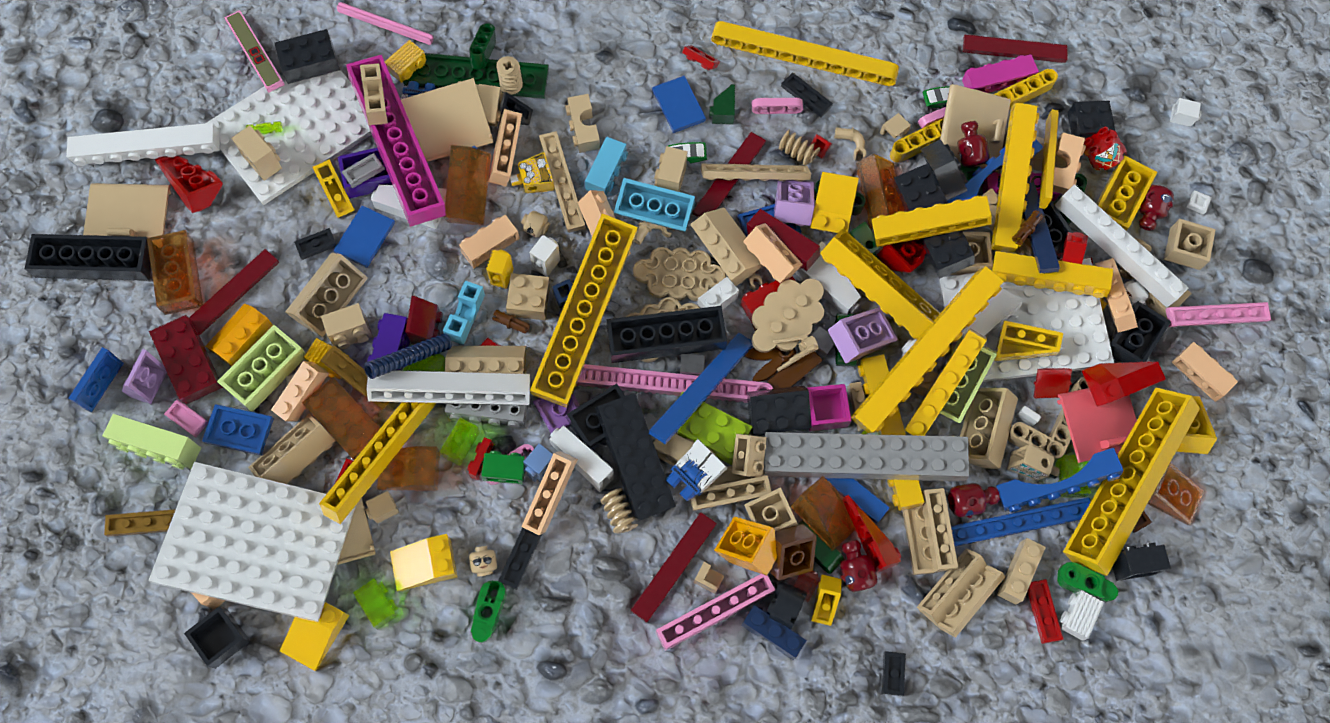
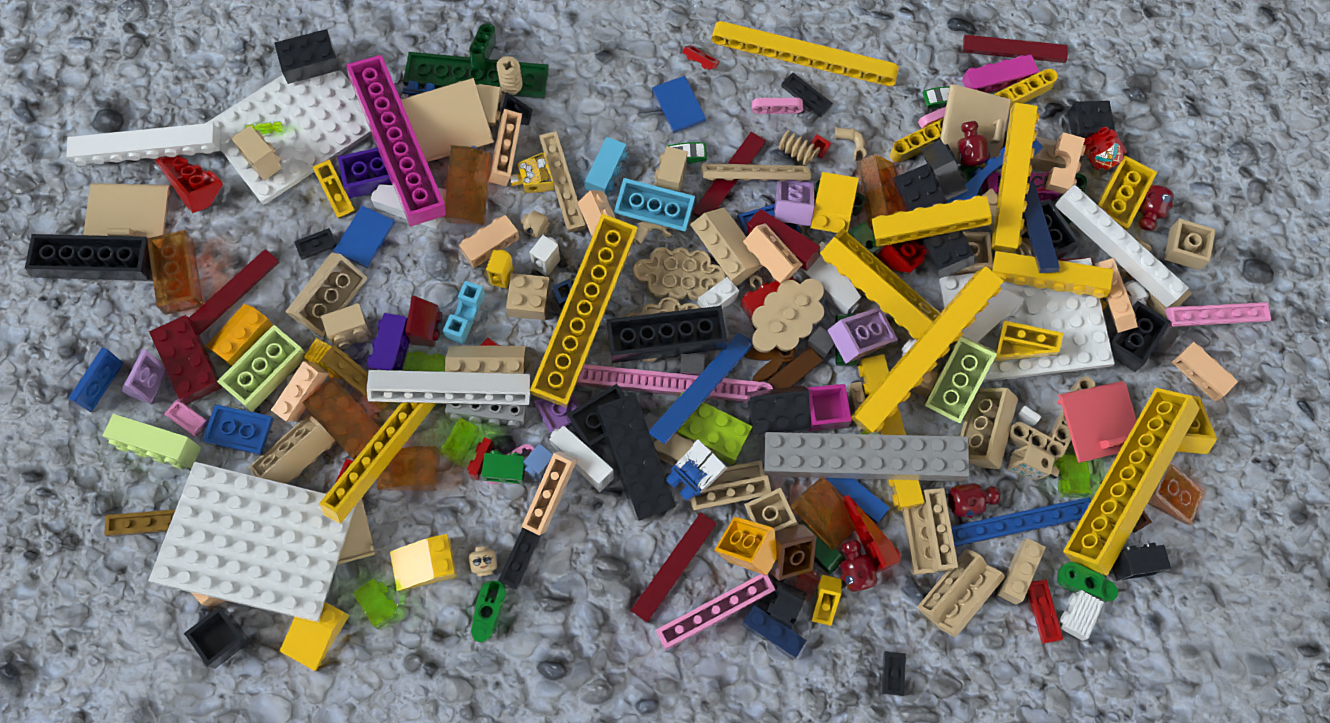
(254, 51): olive tile -> none
(363, 170): light grey tile -> none
(373, 94): tan arch -> none
(381, 507): tan brick -> none
(385, 23): bright pink axle -> none
(405, 61): yellow brick -> none
(407, 356): dark blue piece -> none
(510, 321): reddish brown axle -> none
(586, 136): tan arch -> none
(617, 511): tan piece -> none
(708, 578): tan panel -> none
(723, 107): dark green slope -> none
(749, 455): tan brick -> none
(807, 346): tan plant -> none
(896, 126): tan panel -> none
(946, 383): yellow brick -> none
(1027, 227): reddish brown pin -> none
(1048, 163): yellow tile -> none
(1052, 382): red piece -> none
(1074, 247): red slope -> none
(1100, 467): blue arch -> none
(1117, 380): red wedge -> none
(1185, 112): white brick -> none
(1199, 202): white tile -> none

